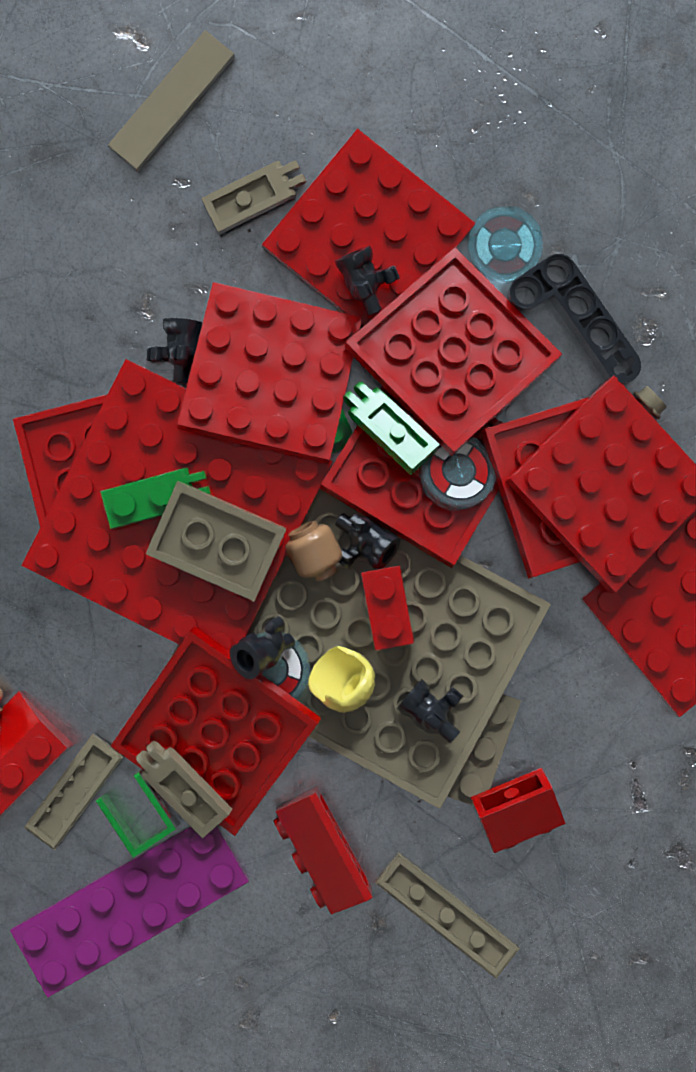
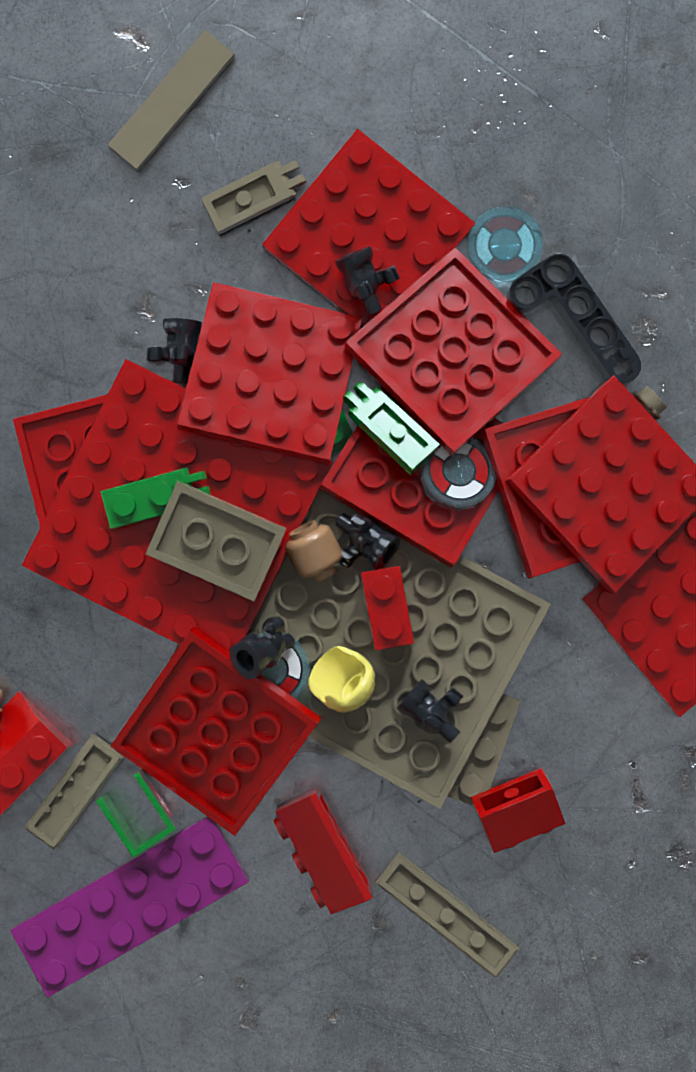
(183, 788): dark tan hinge -> none

